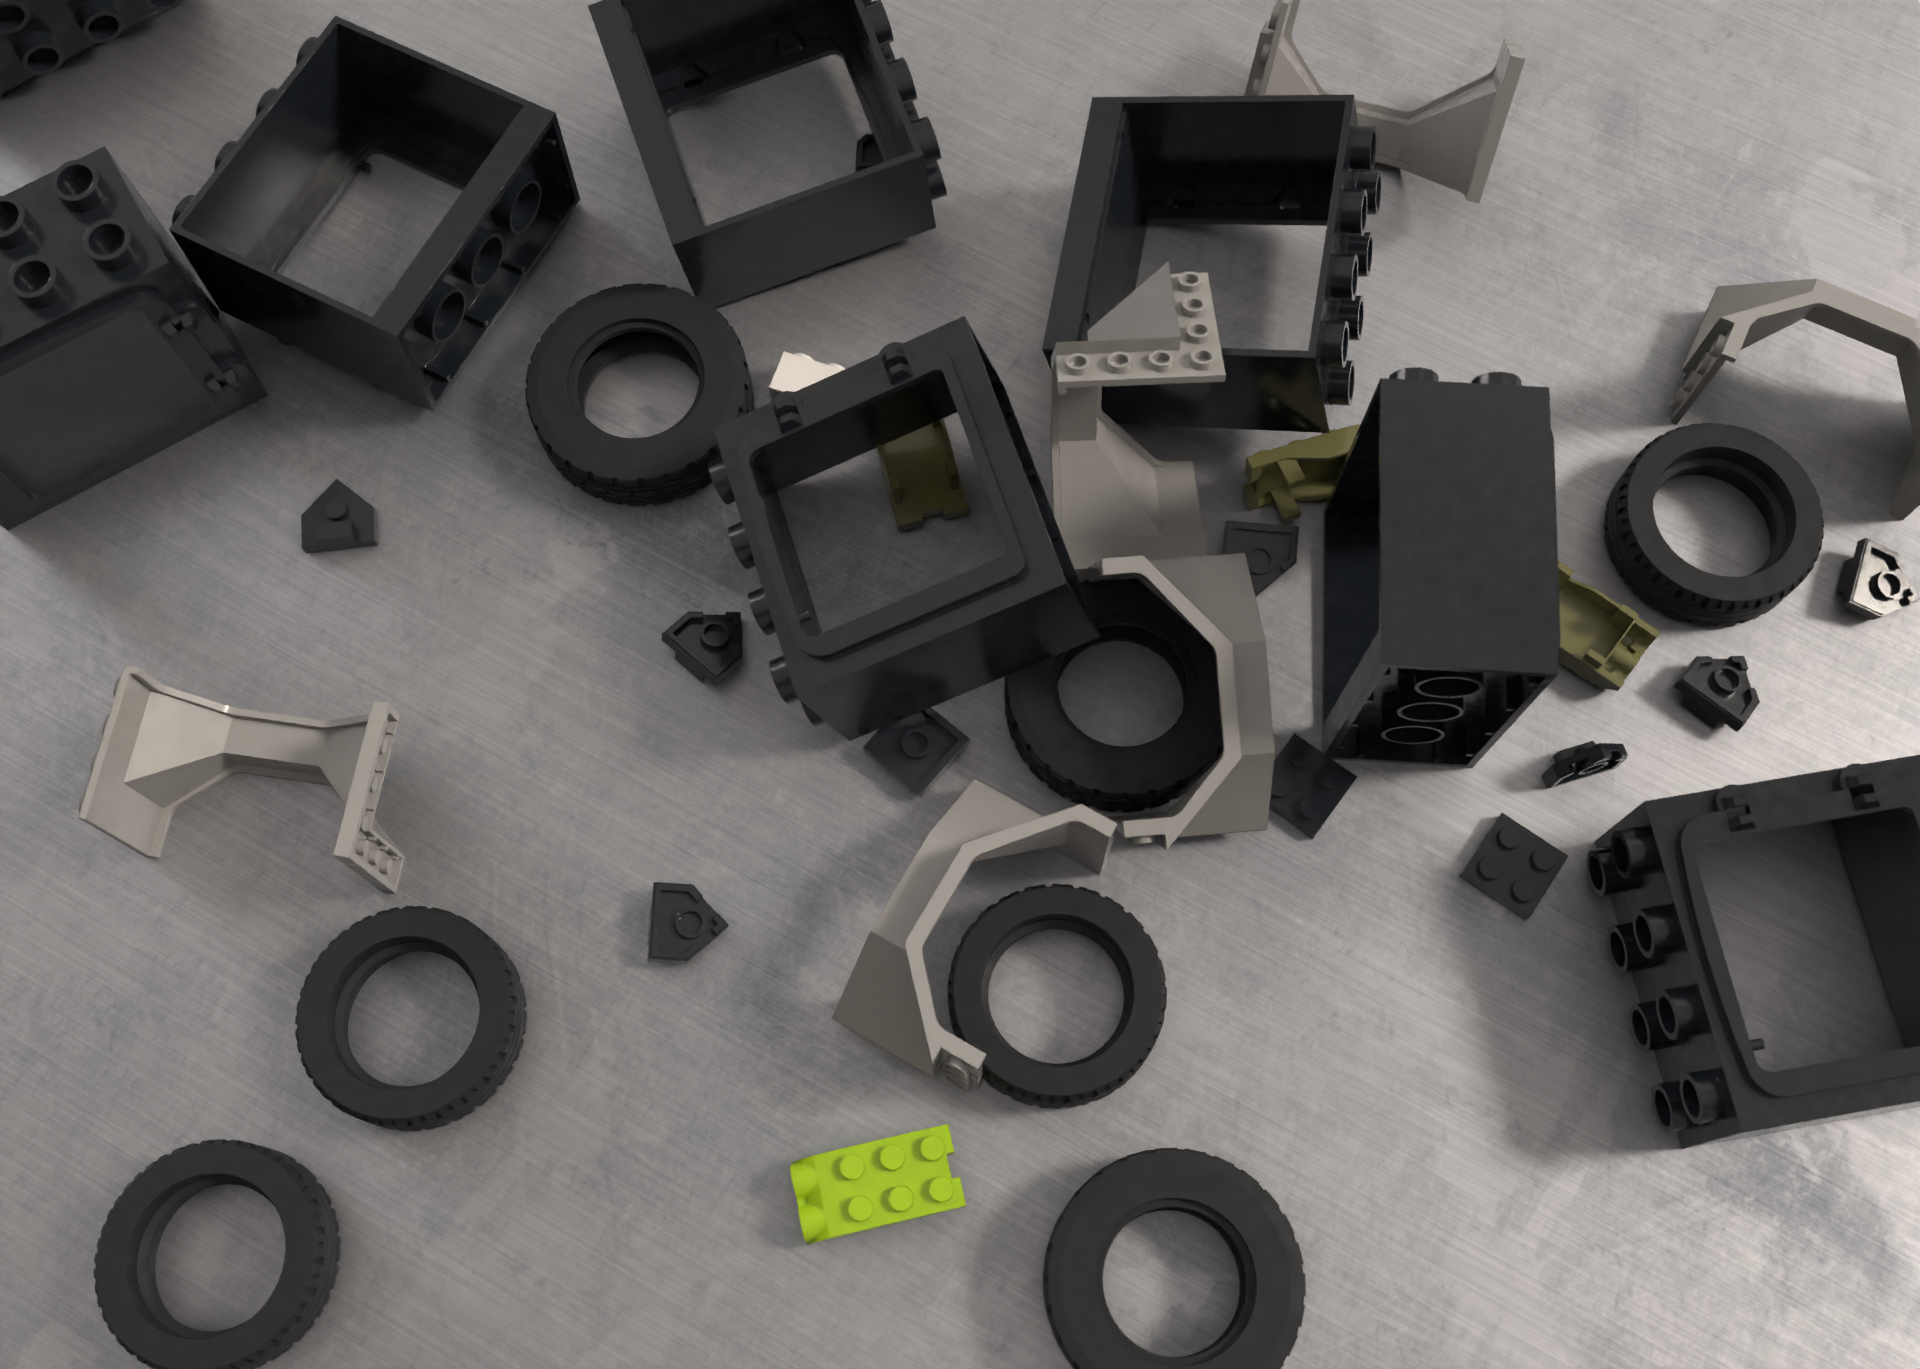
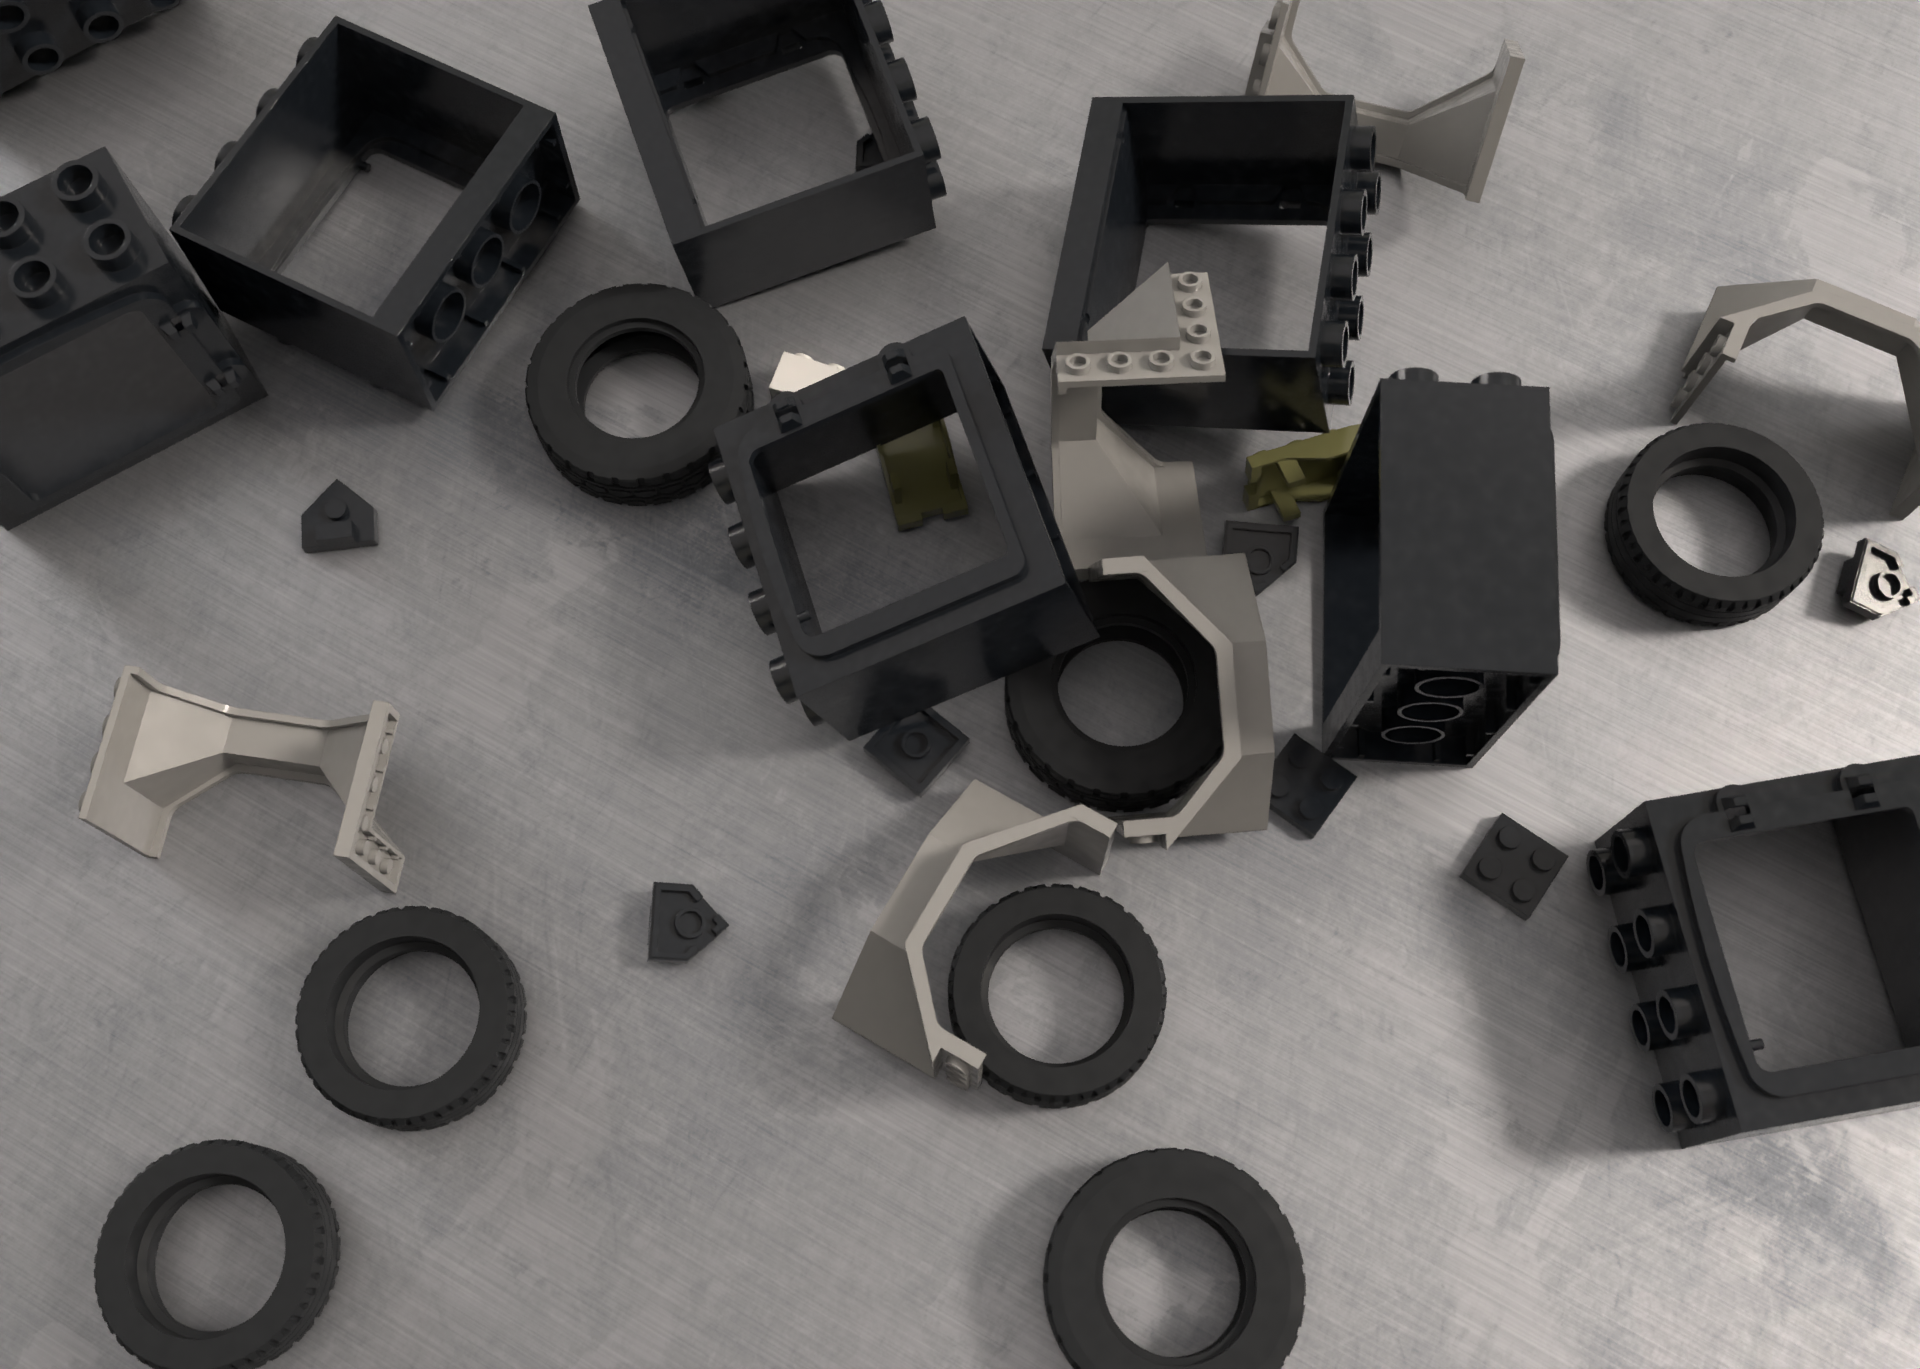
(706, 644): black plate -> none
(876, 1184): lime piece -> none
(1583, 762): black plate -> none
(1597, 634): olive piece -> none
(1718, 690): black plate -> none

